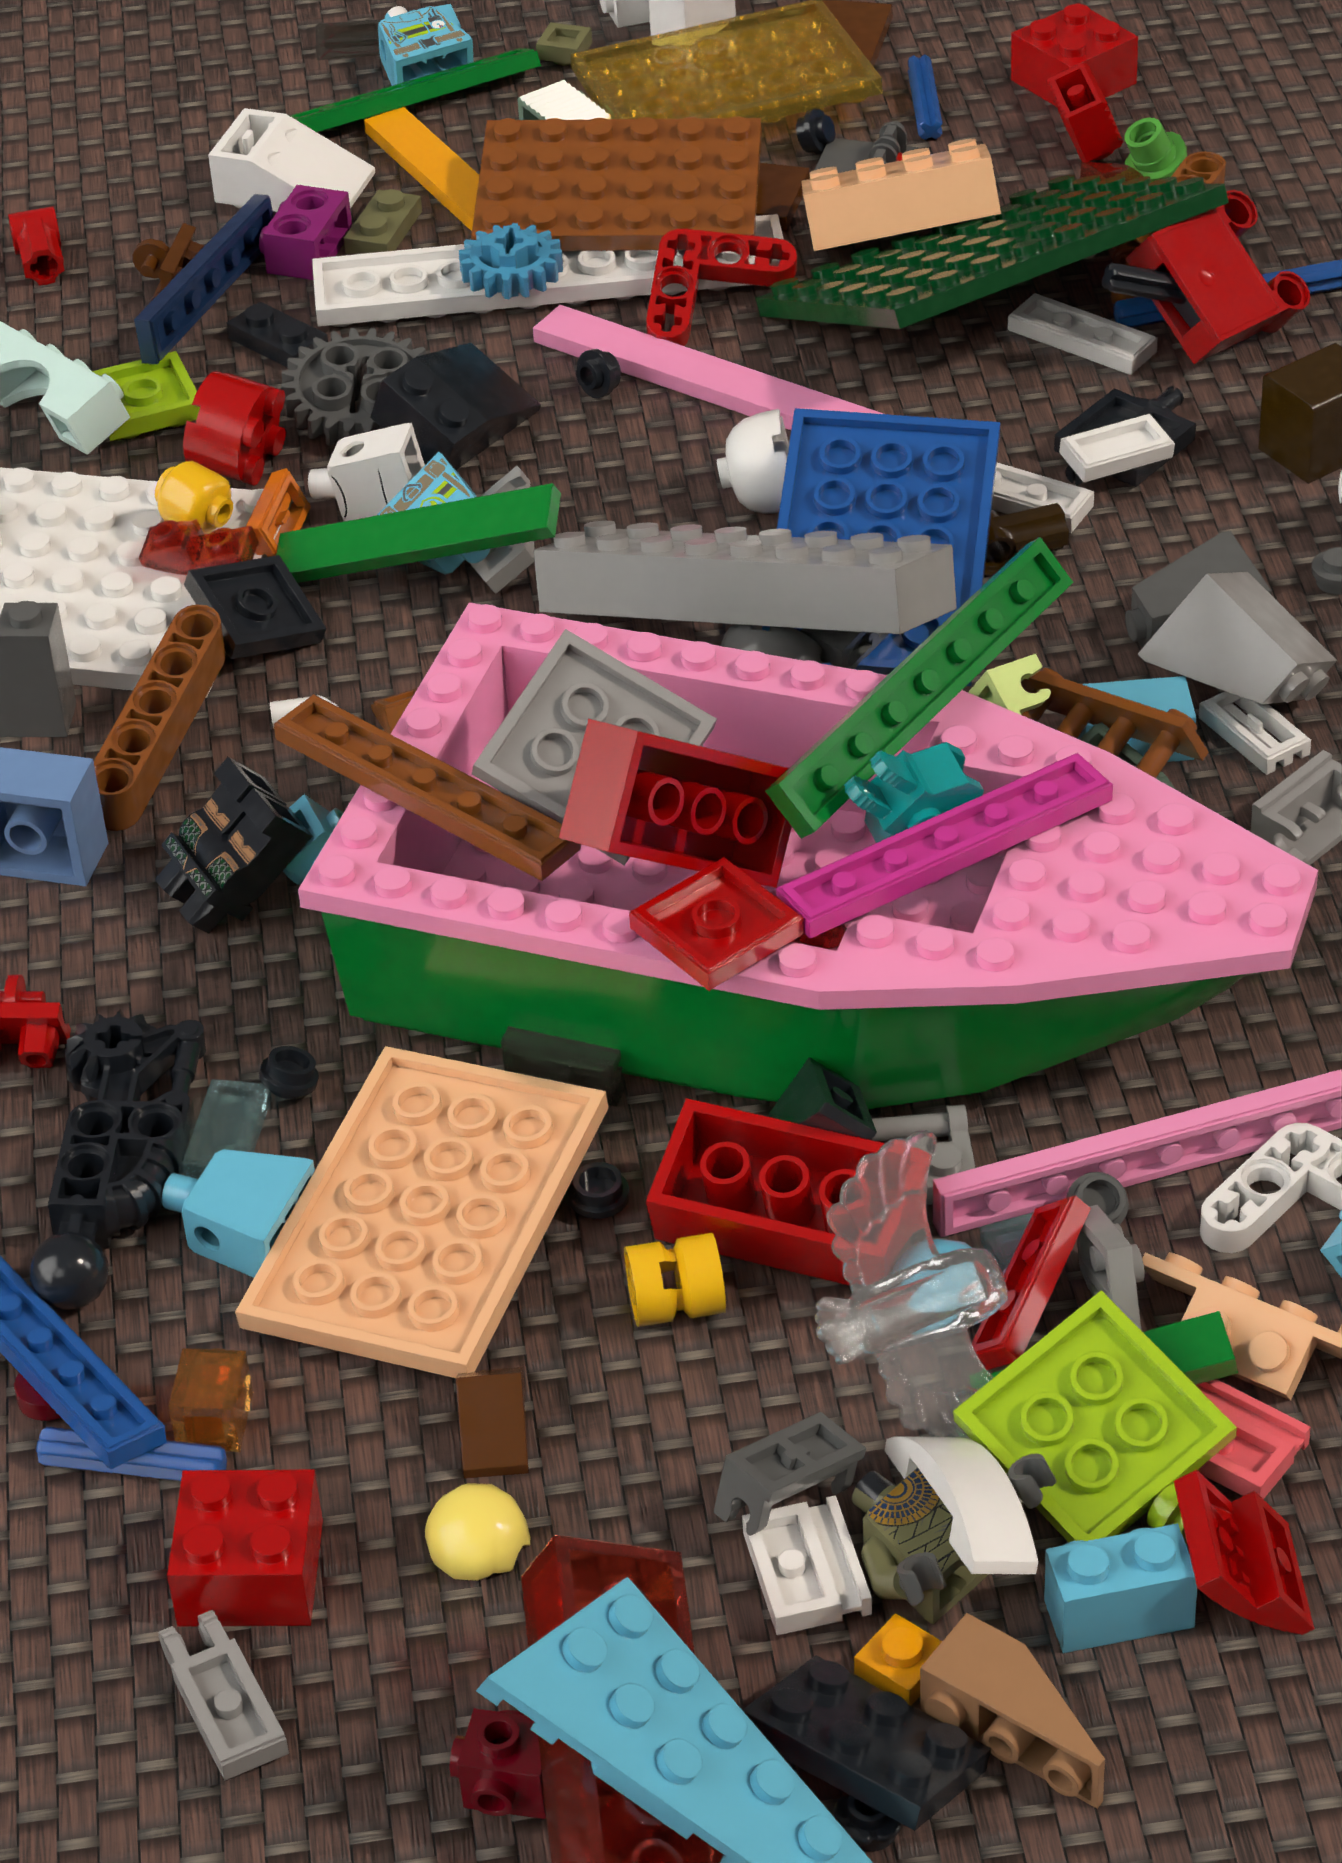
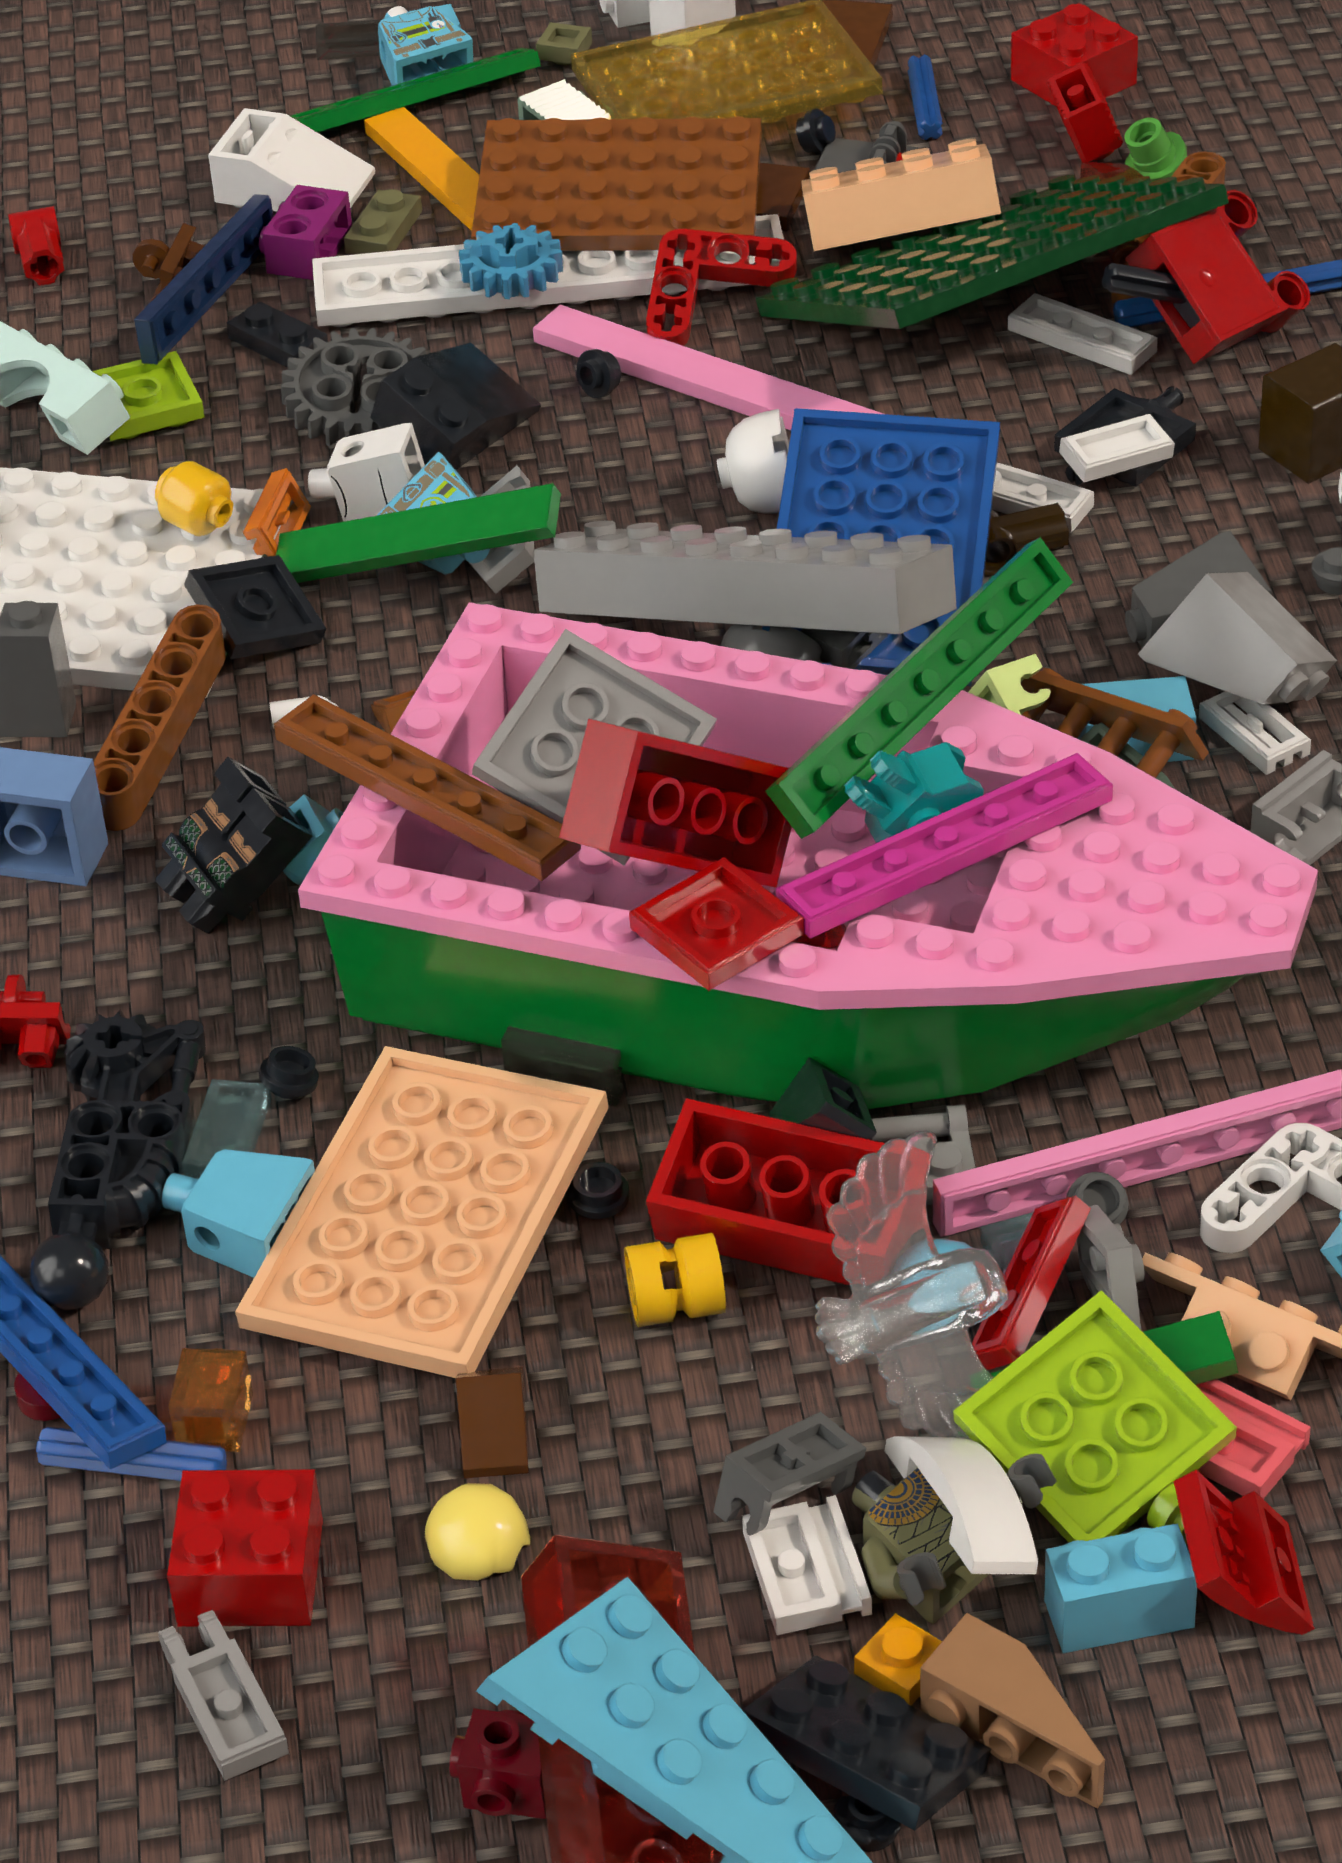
(184, 546): clear red slope -> none
(235, 426): red brick -> none

